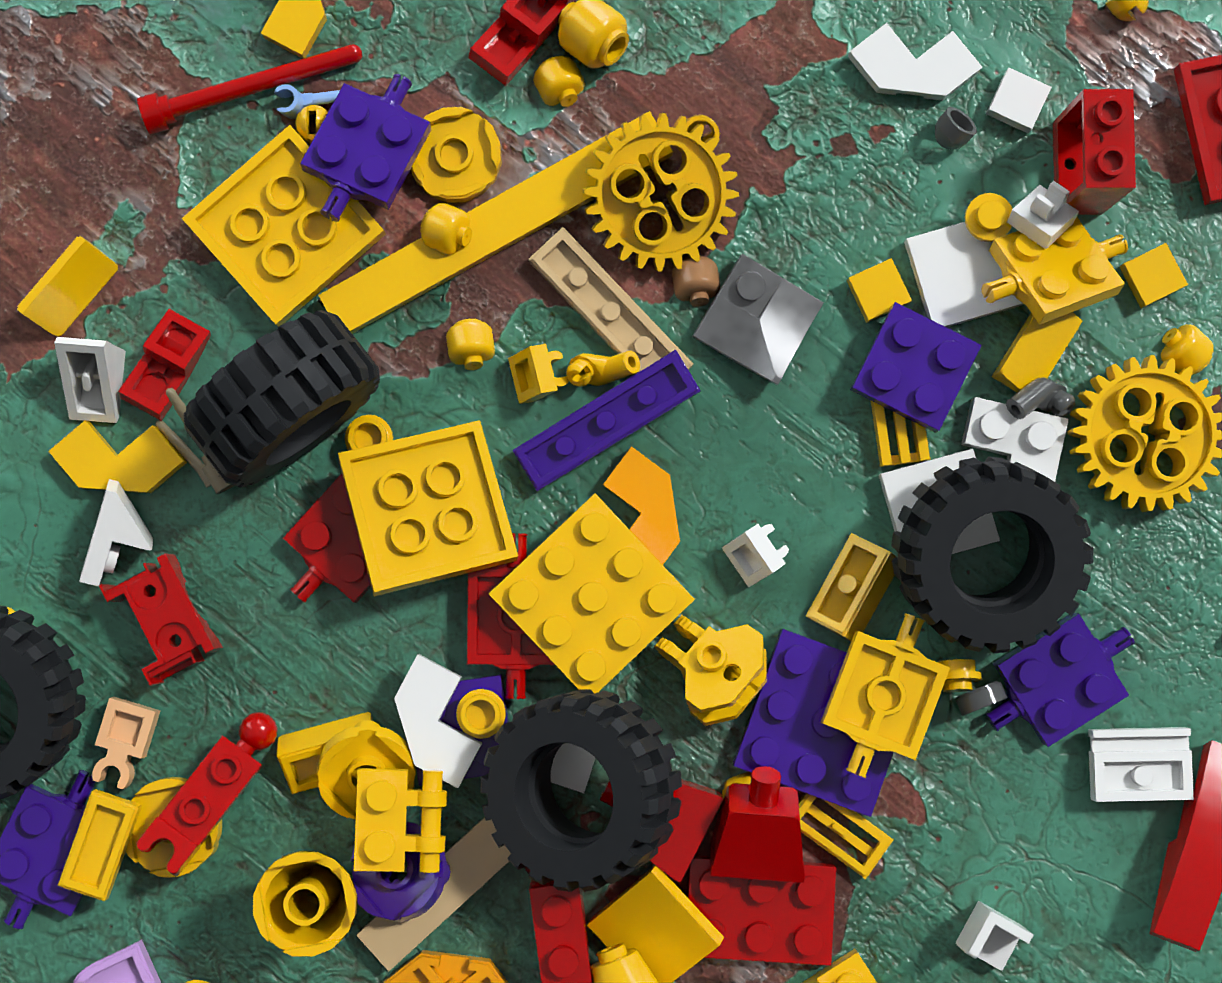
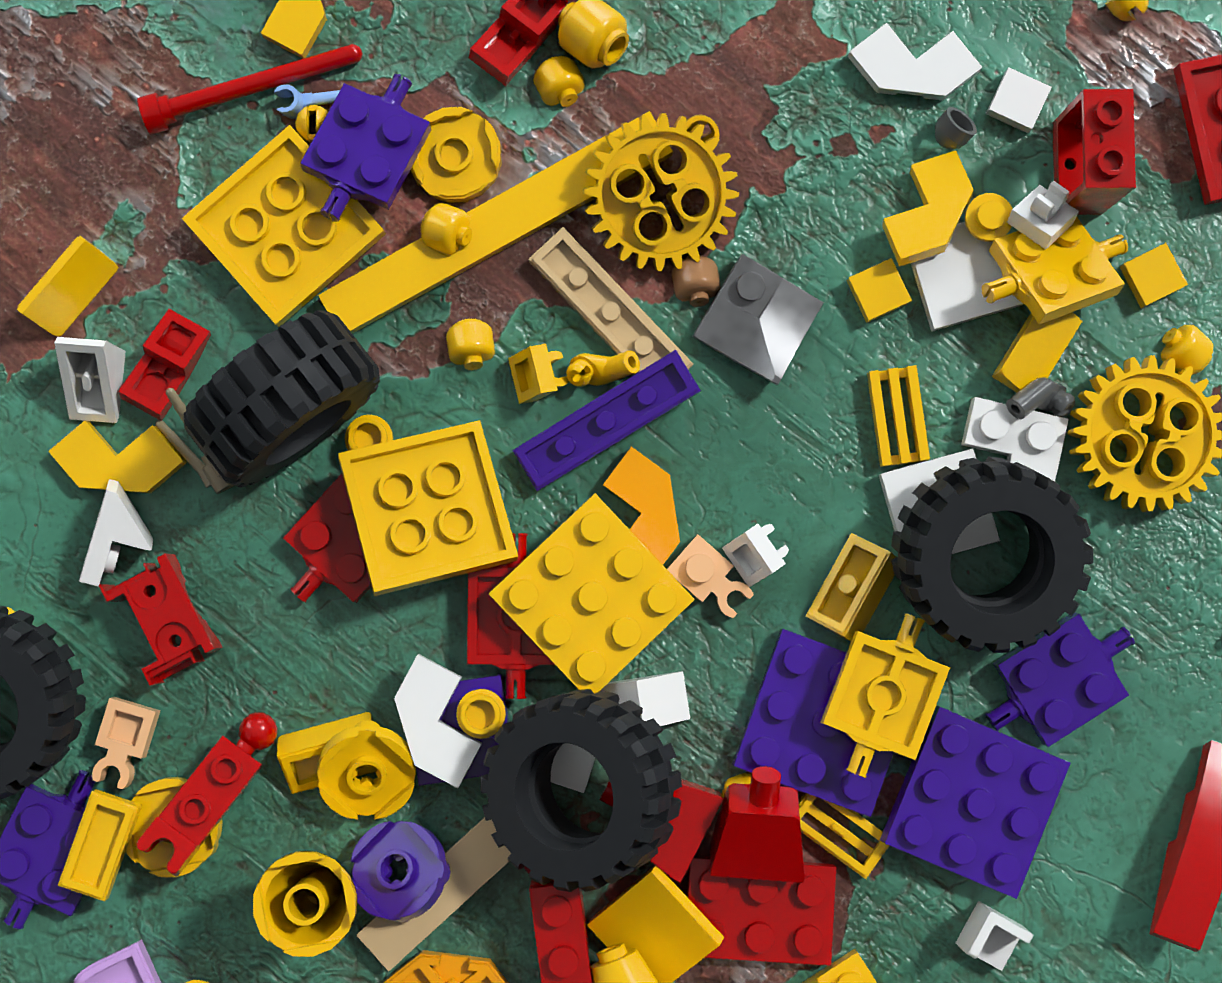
(383, 816): yellow plate -> none
(659, 696): none -> white slope
(704, 571): none -> light nougat plate
(719, 670): yellow hinge -> none
(915, 367): dark purple plate -> none
(929, 228): none -> yellow tile
(960, 675): yellow plate -> none
(975, 802): none -> dark purple plate
(980, 697): dark grey tile -> none
(1140, 764): white plate -> none

